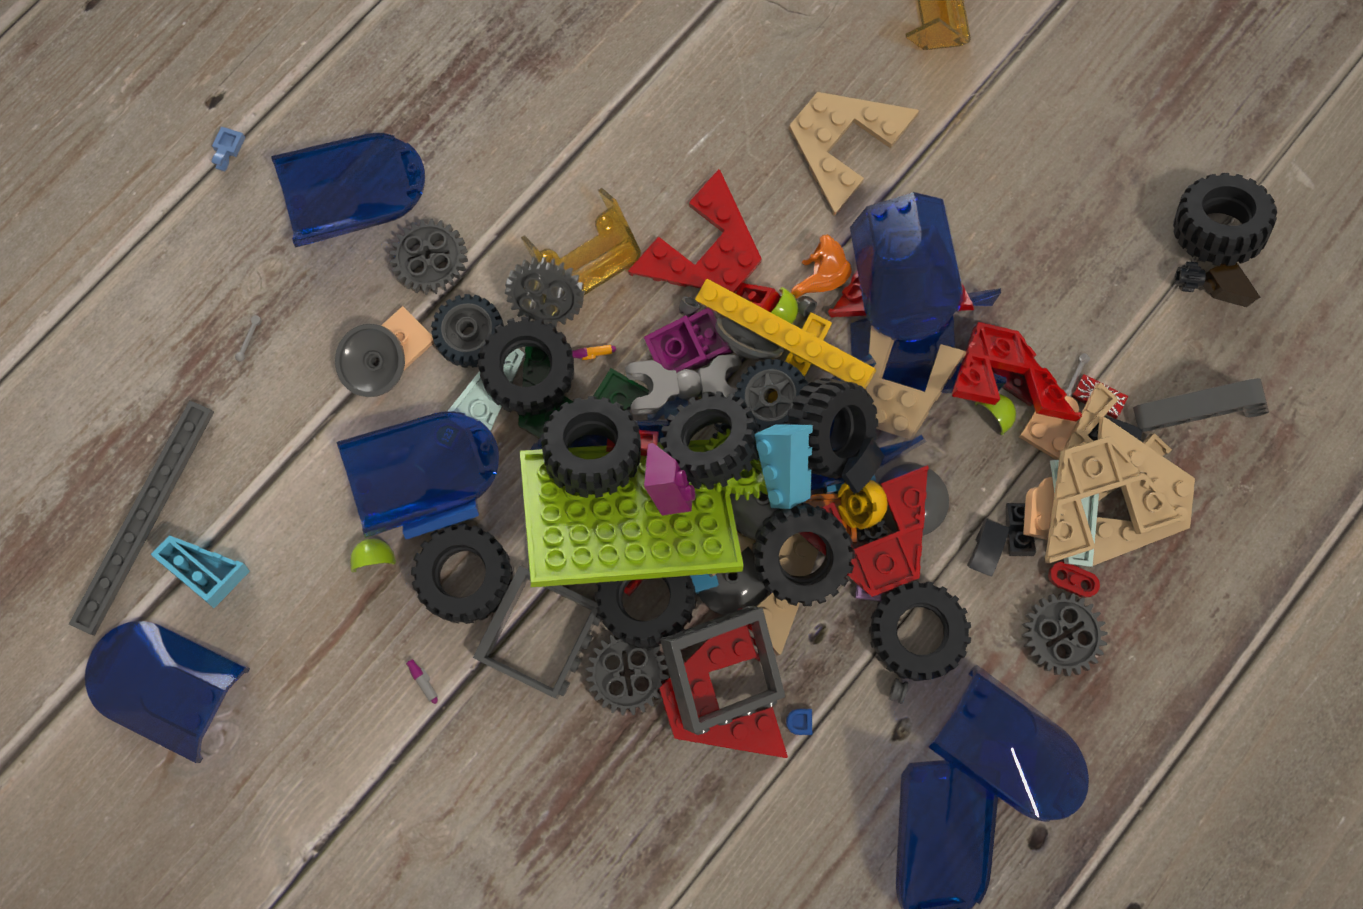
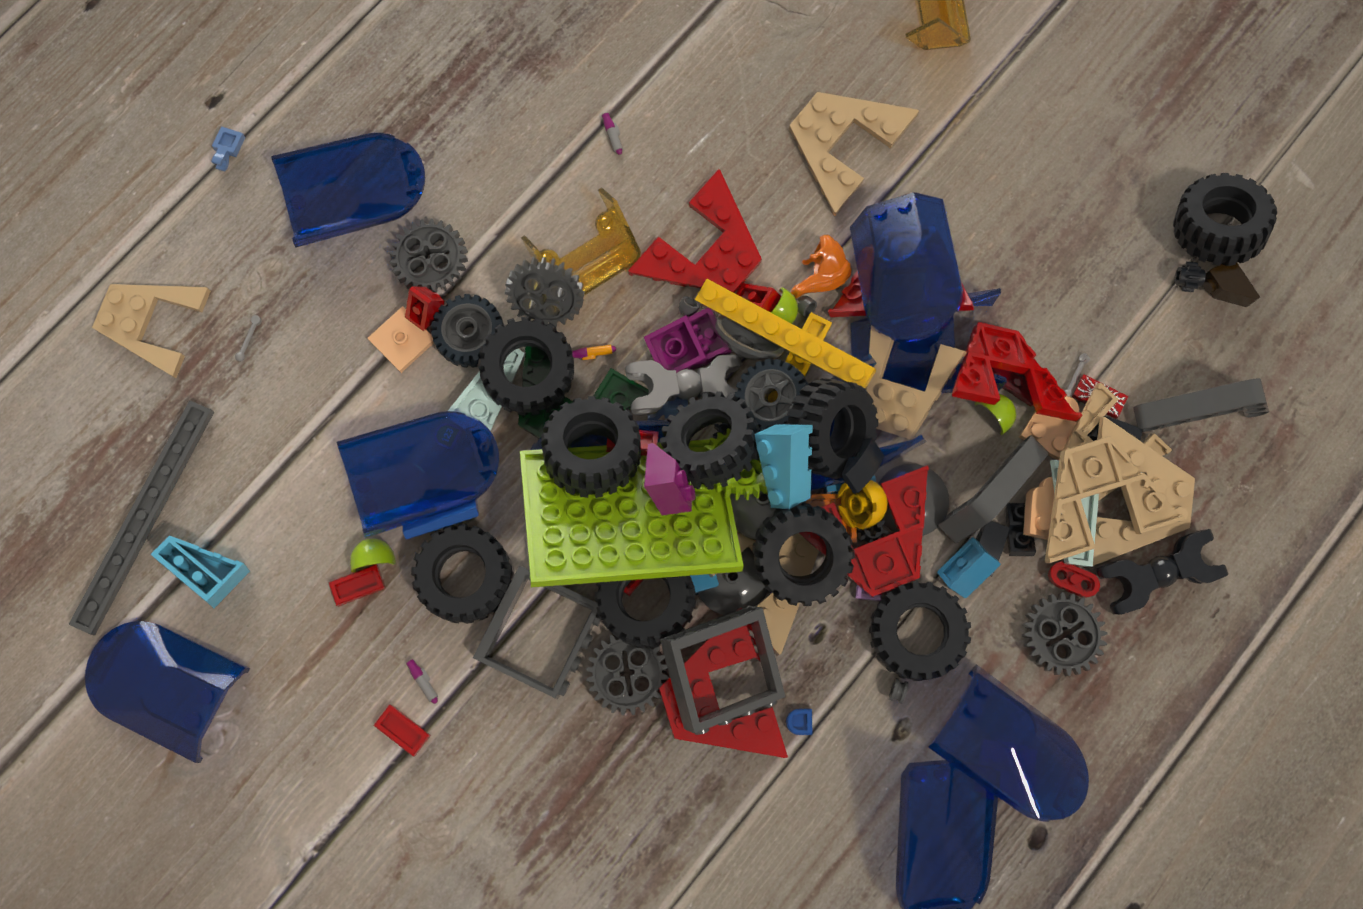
(128, 312): none -> tan wing
(357, 357): dark grey dish -> none
(357, 585): none -> red tile
(402, 730): none -> red tile
(422, 306): none -> red slope
(613, 133): none -> piece
(968, 568): none -> dark azure panel
(995, 492): none -> dark grey beam
(1162, 571): none -> black piece

